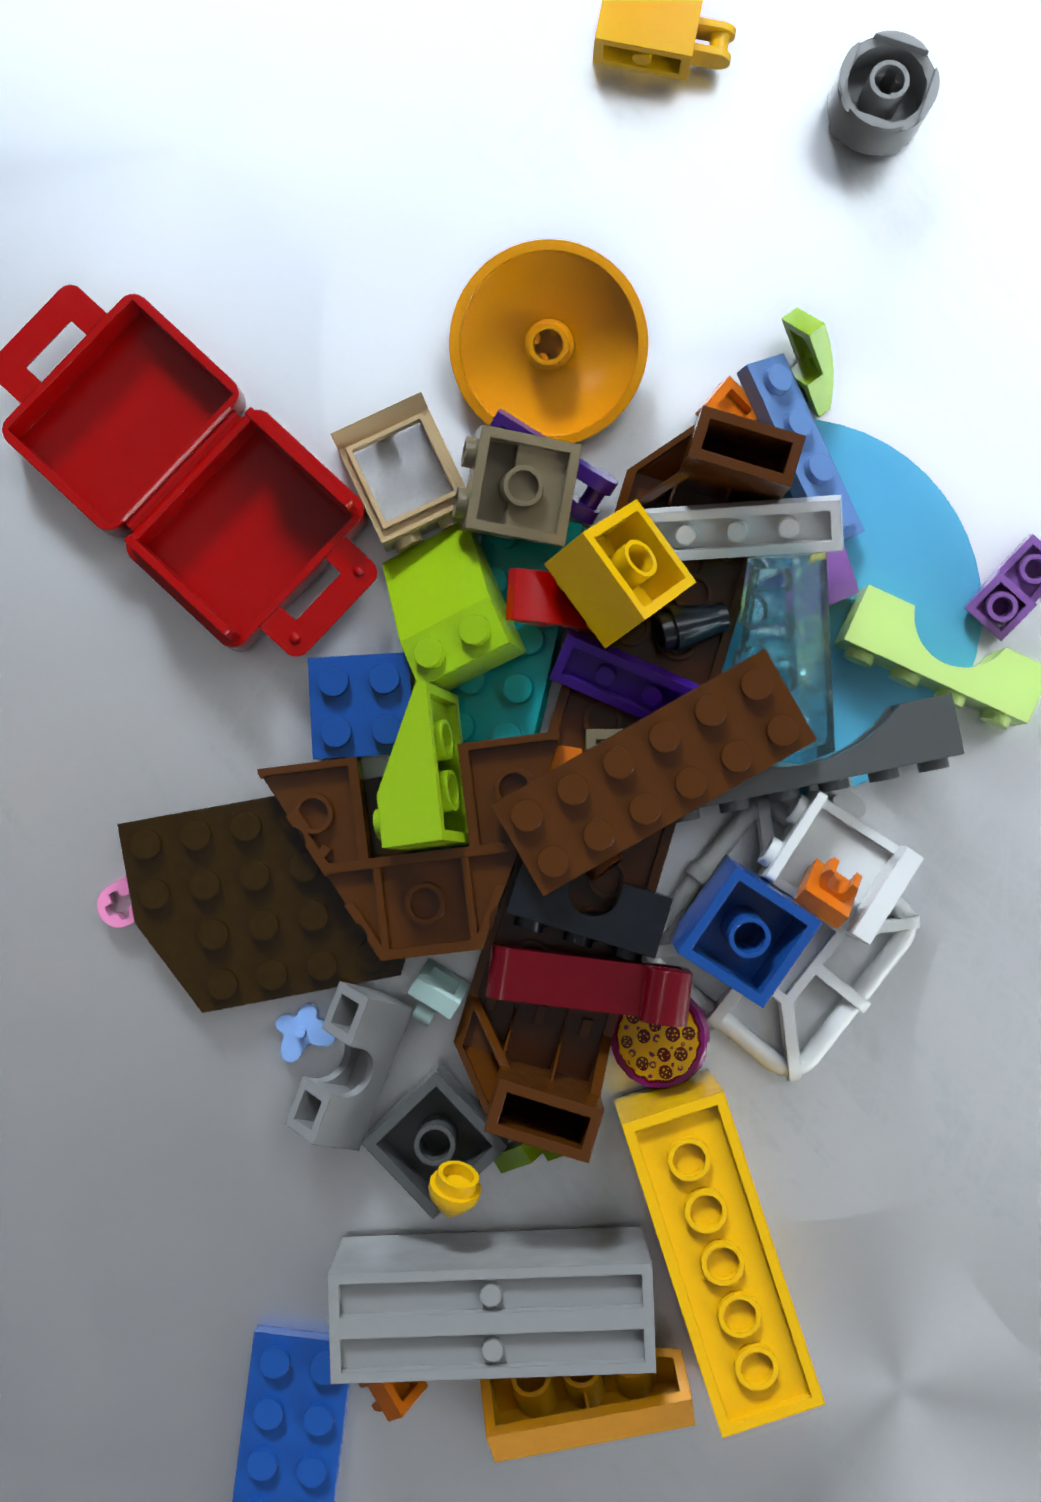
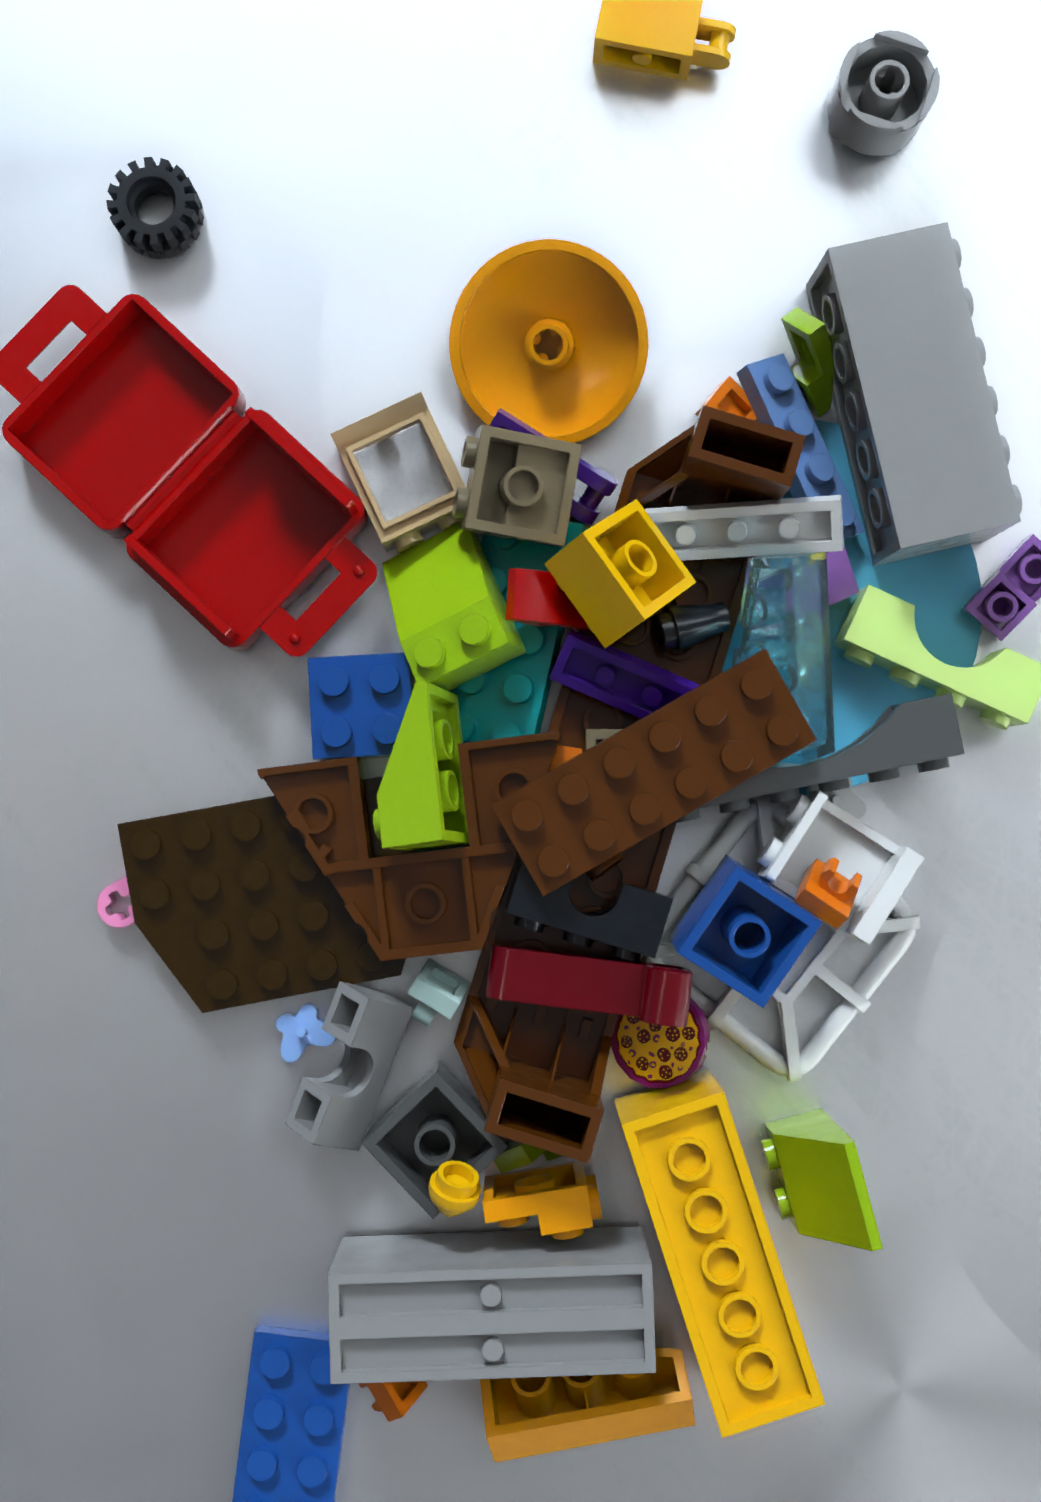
(136, 188): none -> black tyre
(556, 1193): none -> light orange plate
(820, 1180): none -> lime slope
(913, 394): none -> light grey brick

